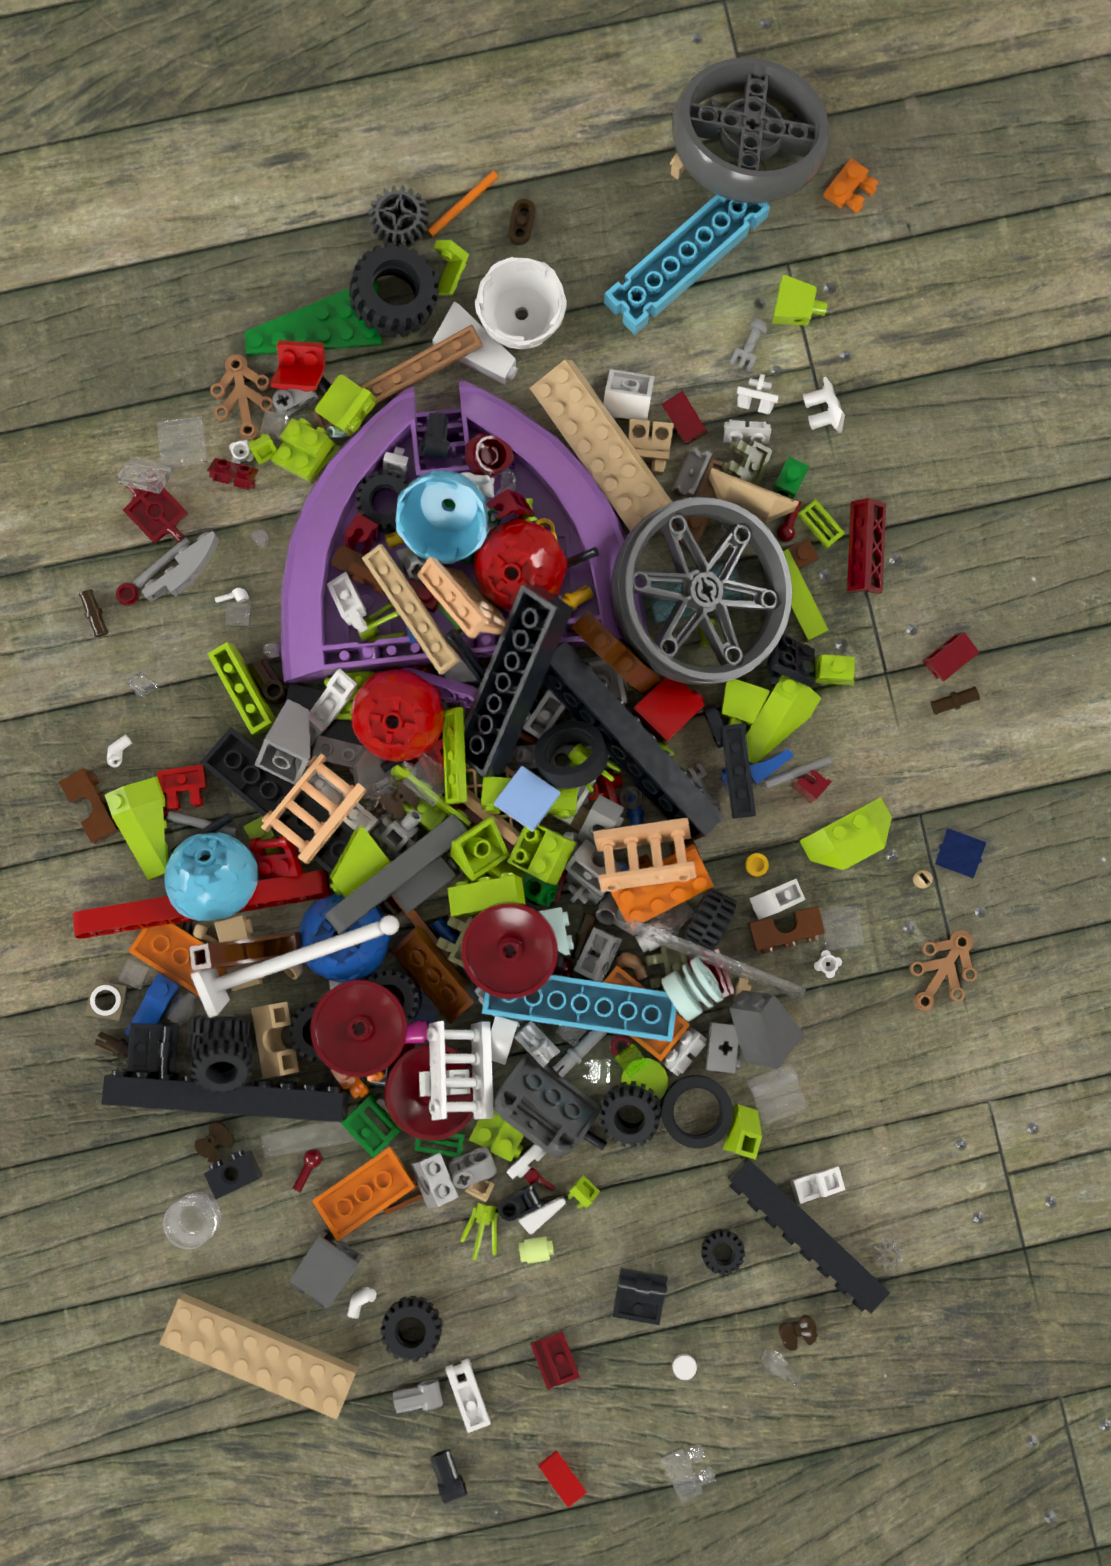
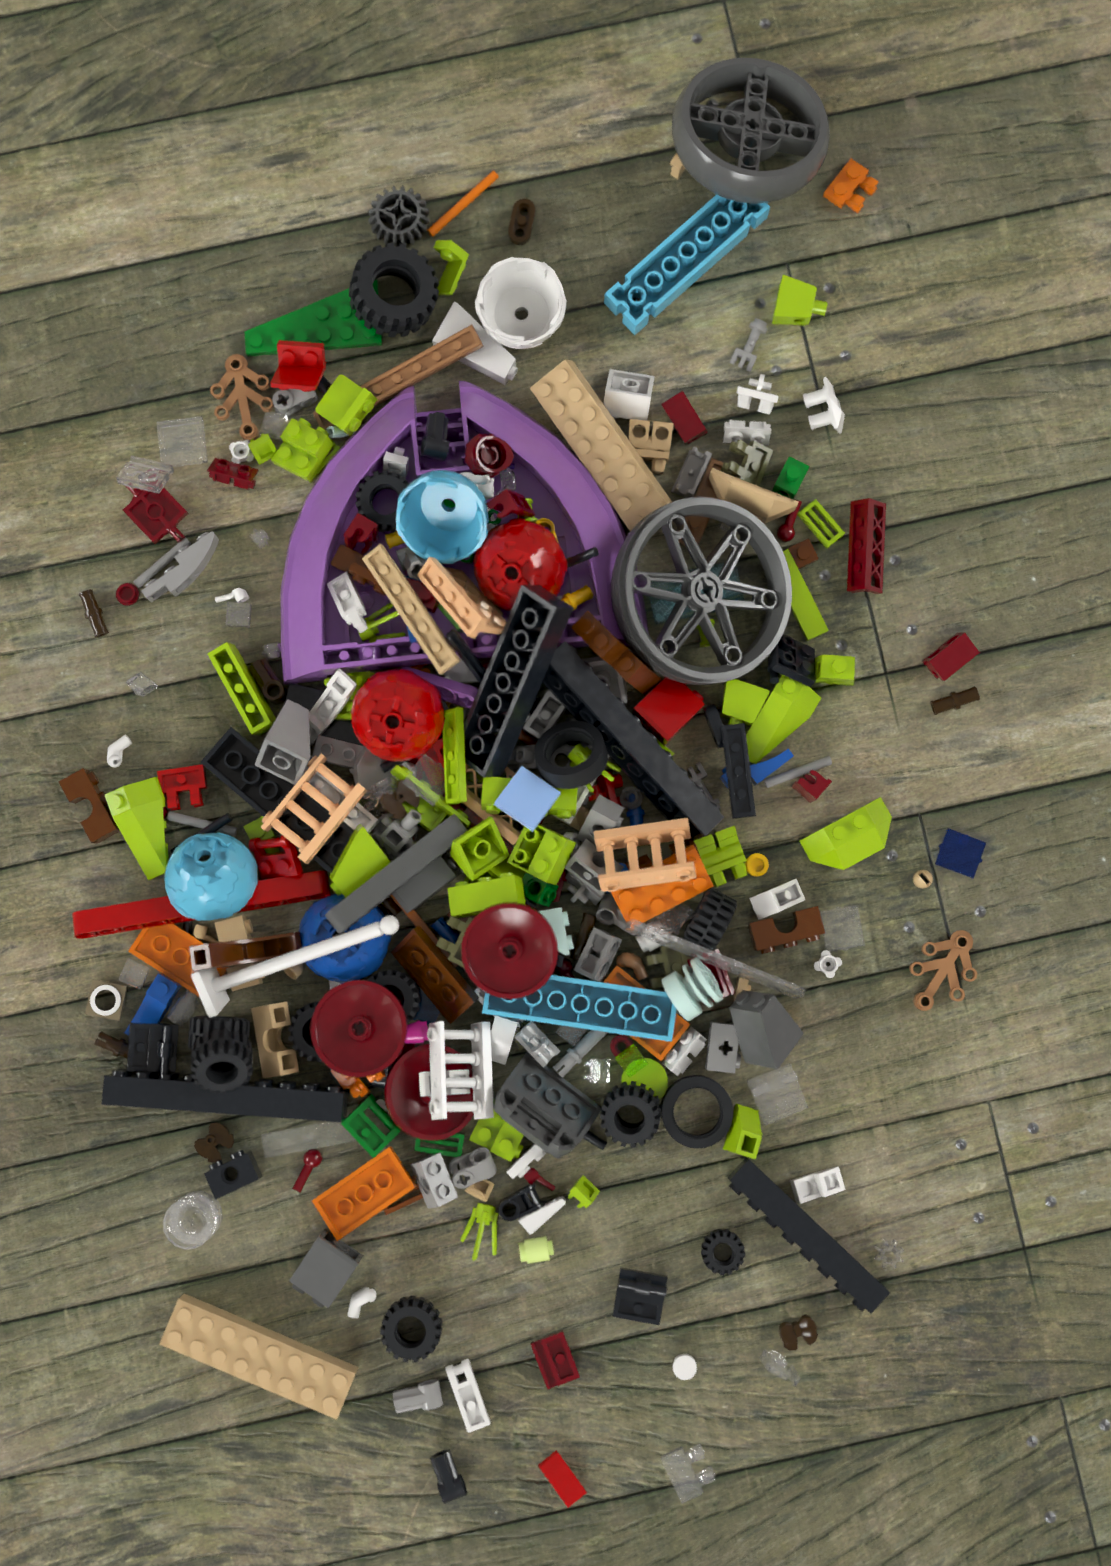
(724, 857): none -> lime hips

